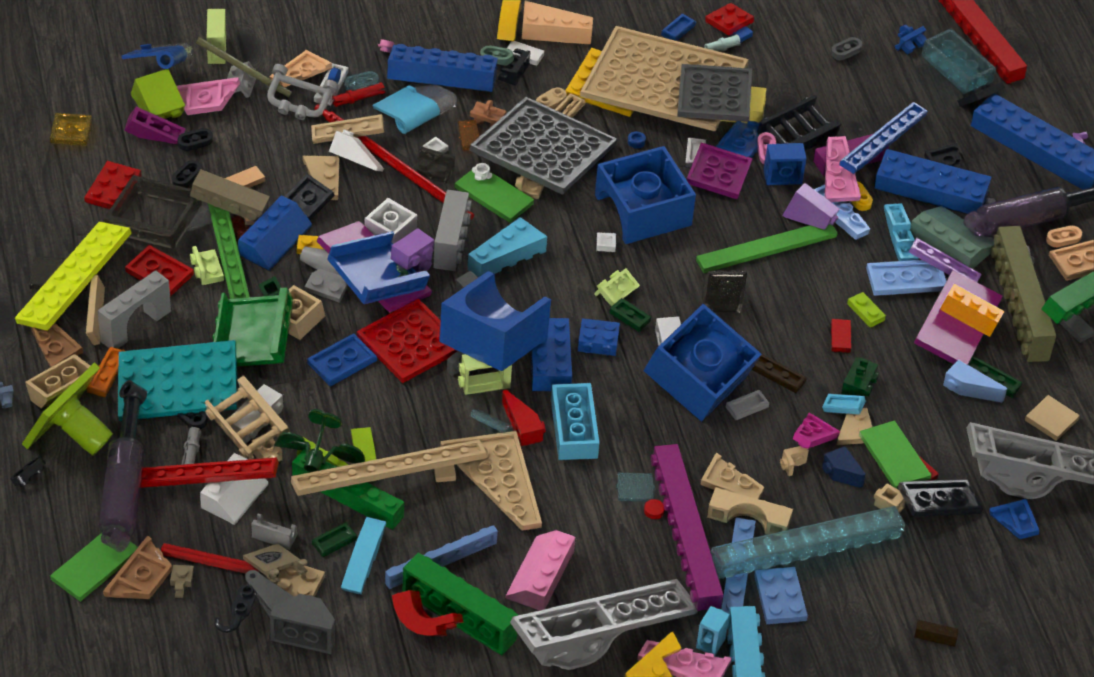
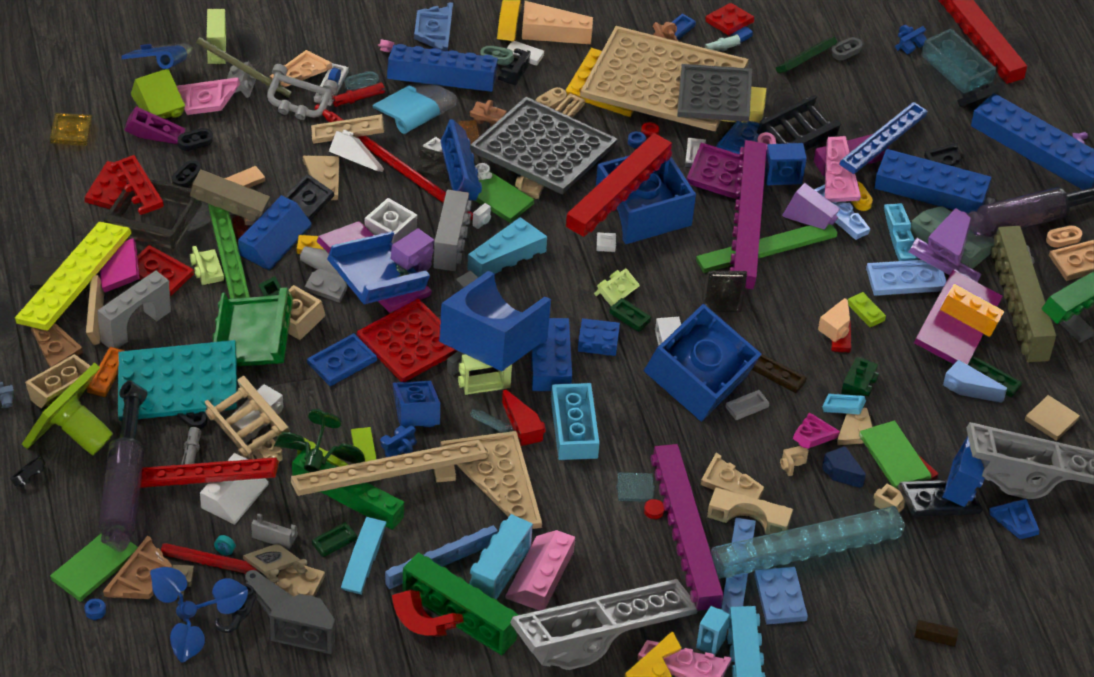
(95, 609): none -> blue tile
(121, 267): none -> dark pink tile
(139, 184): none -> red hinge
(168, 585): none -> blue plant
(224, 545): none -> teal tile
(400, 443): none -> blue hips
(416, 404): none -> blue slope
(434, 26): none -> medium blue wing
(460, 160): none -> blue slope
(481, 216): none -> white plate
(502, 556): none -> medium azure brick
(619, 185): none -> red brick
(649, 128): none -> red tile
(665, 31): none -> nougat hips
(749, 210): none -> magenta brick
(805, 55): none -> dark green tile
(835, 321): none -> light nougat slope
(951, 237): none -> medium lavender slope
(964, 476): none -> blue slope

